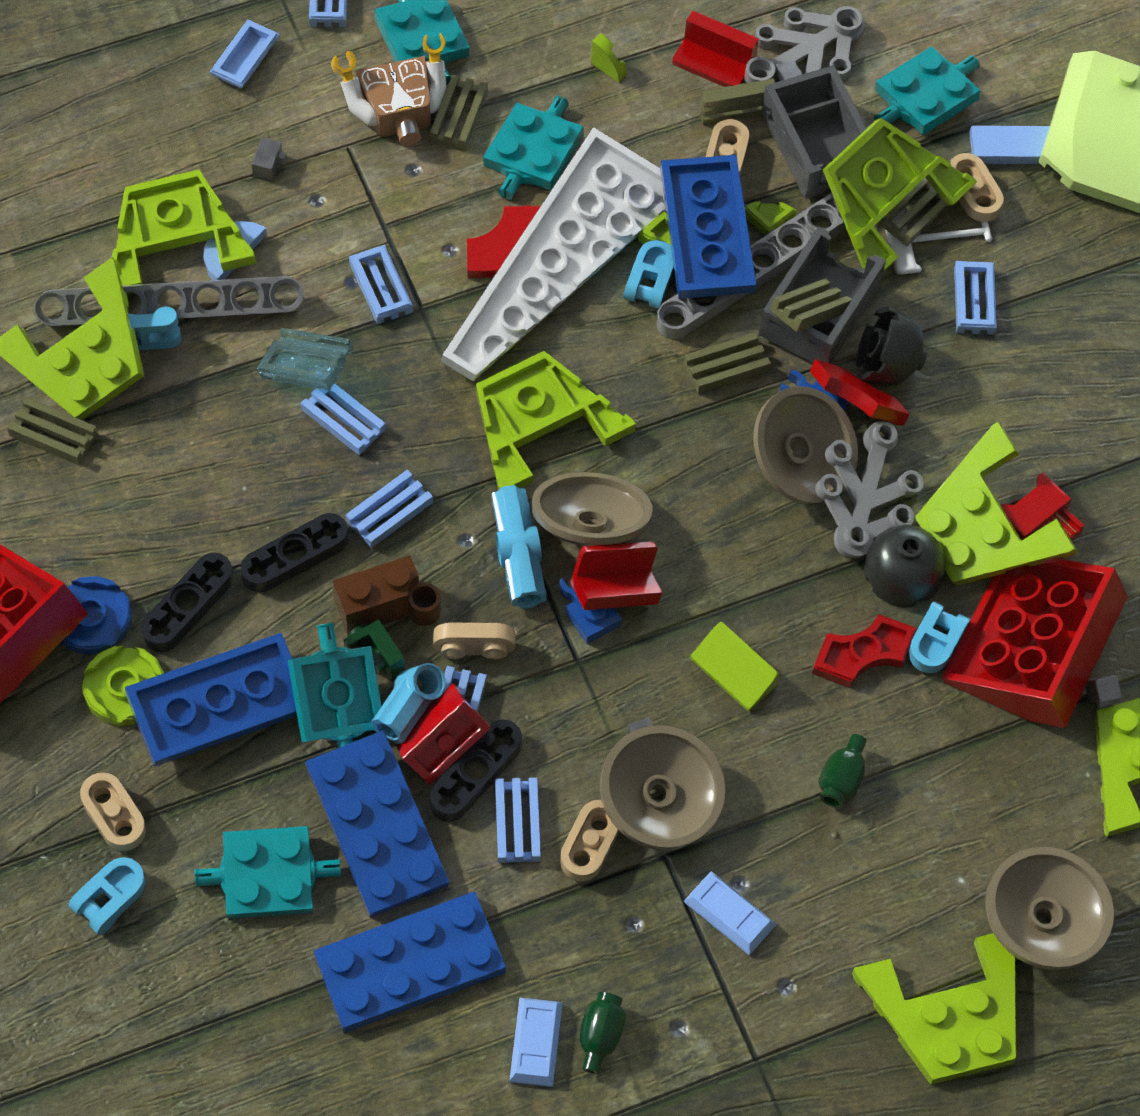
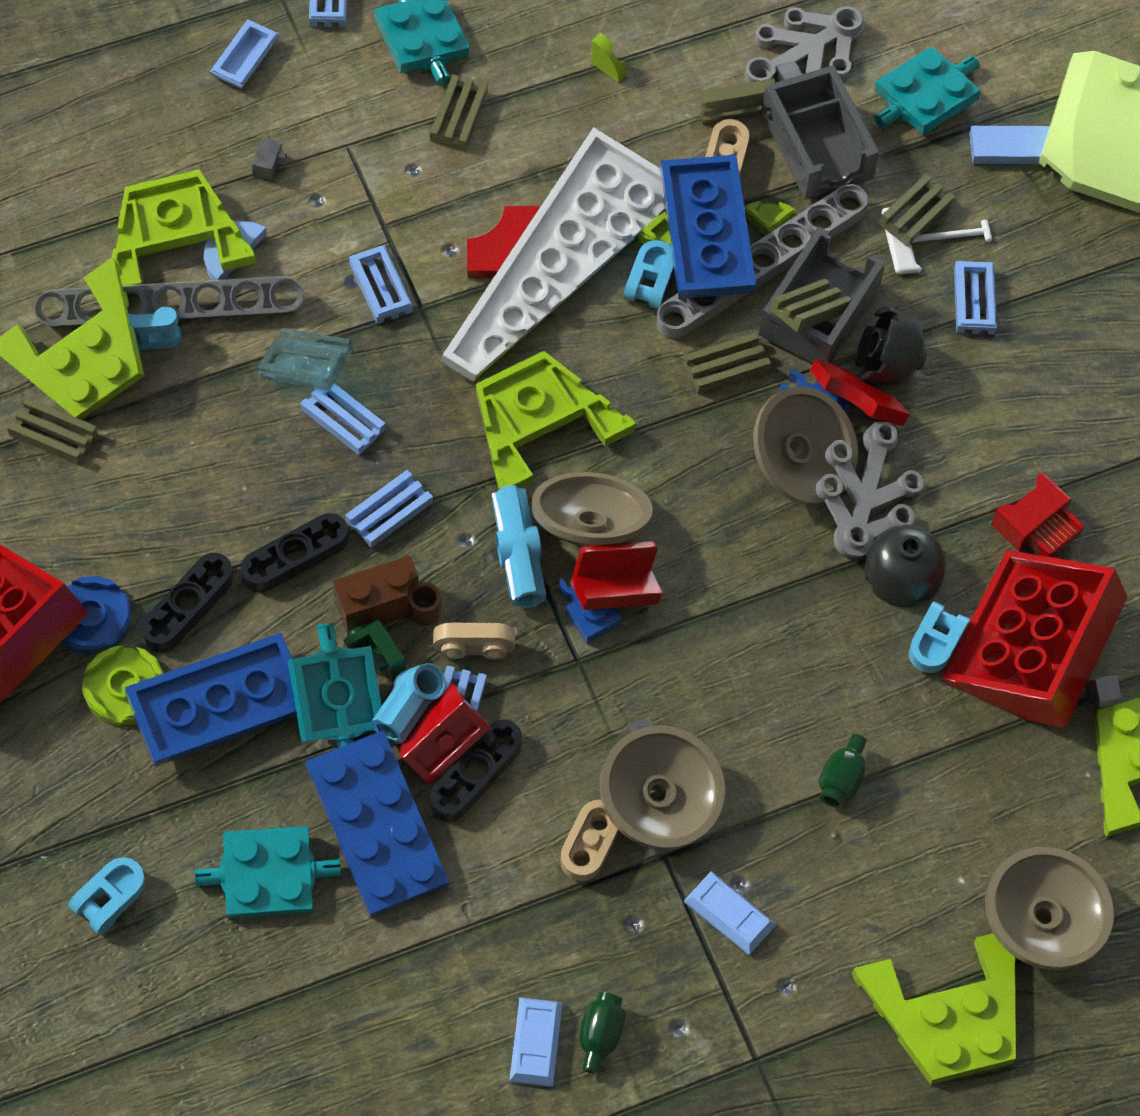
(113, 814): tan plate -> none
(396, 94): torso -> none
(409, 961): blue plate -> none
(516, 787): light blue tile -> none
(533, 146): teal plate -> none
(715, 50): red panel -> none
(735, 666): lime slope -> none
(850, 655): red tile -> none
(877, 175): lime wing -> none
(973, 524): lime wing -> none
(983, 192): tan plate -> none

